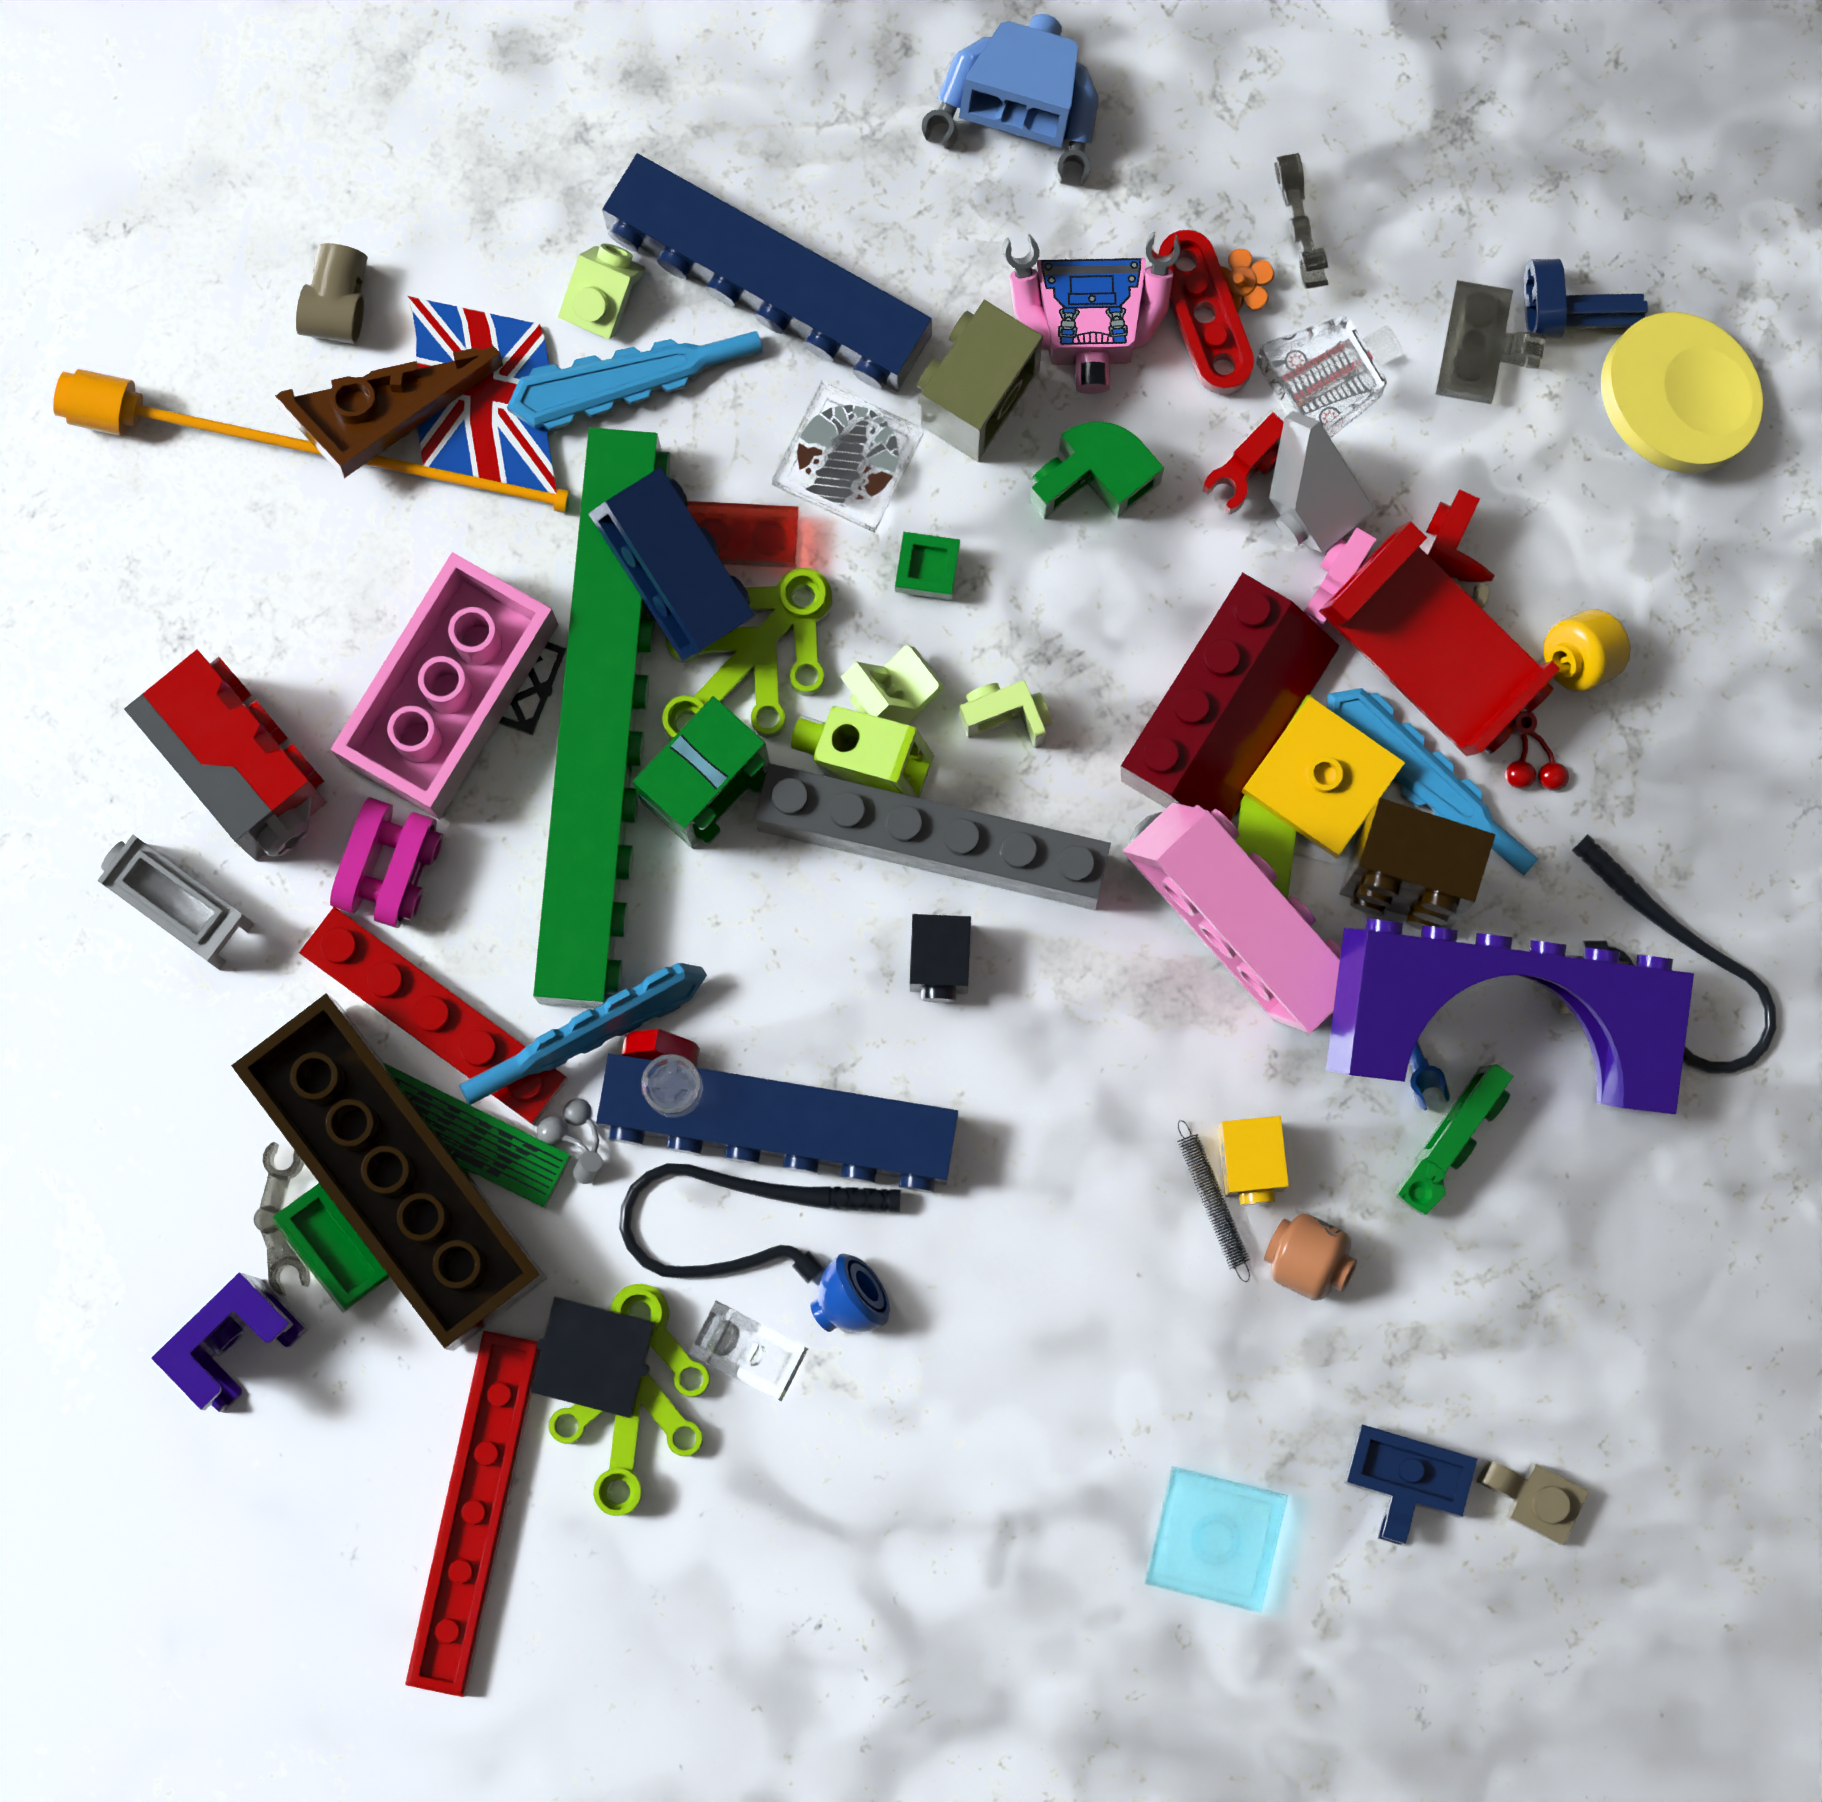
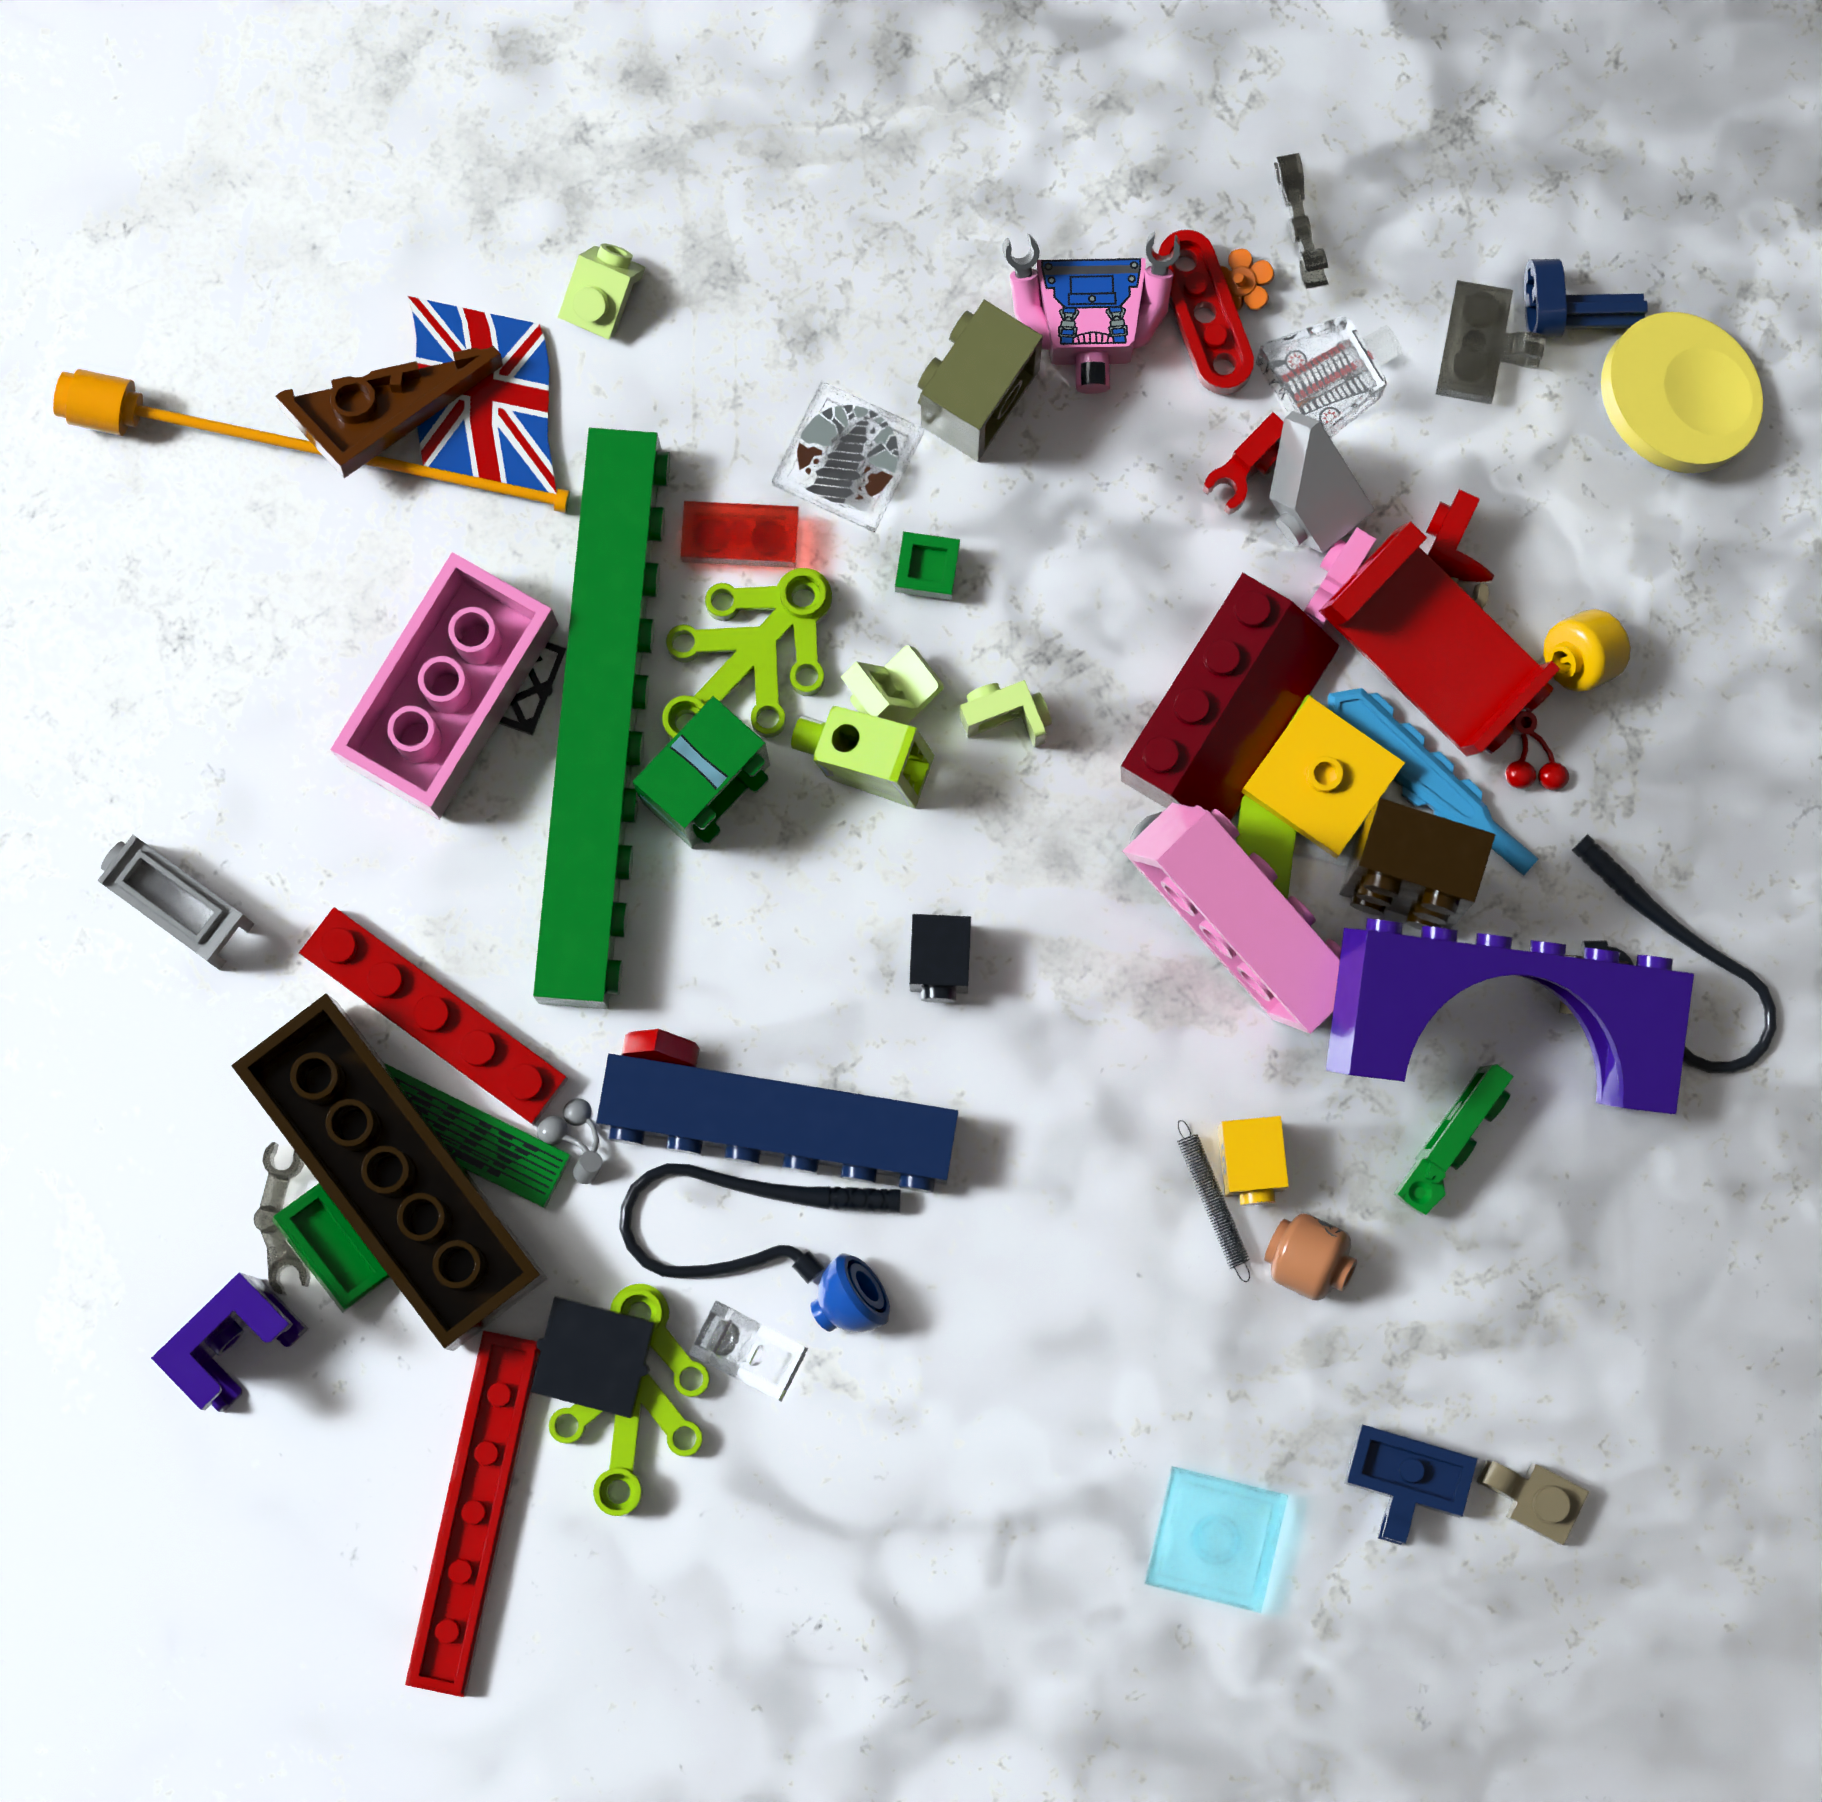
(230, 755): red piece -> none
(332, 303): dark tan piece -> none
(414, 846): dark pink brick -> none
(592, 385): dark azure sword -> none
(619, 1015): dark azure sword -> none
(663, 1074): clear wheel -> none
(672, 563): dark blue brick -> none
(766, 273): dark blue brick -> none
(932, 836): dark grey brick -> none
(1023, 85): medium blue torso -> none
(1105, 459): green brick -> none
(1425, 1077): blue hand -> none

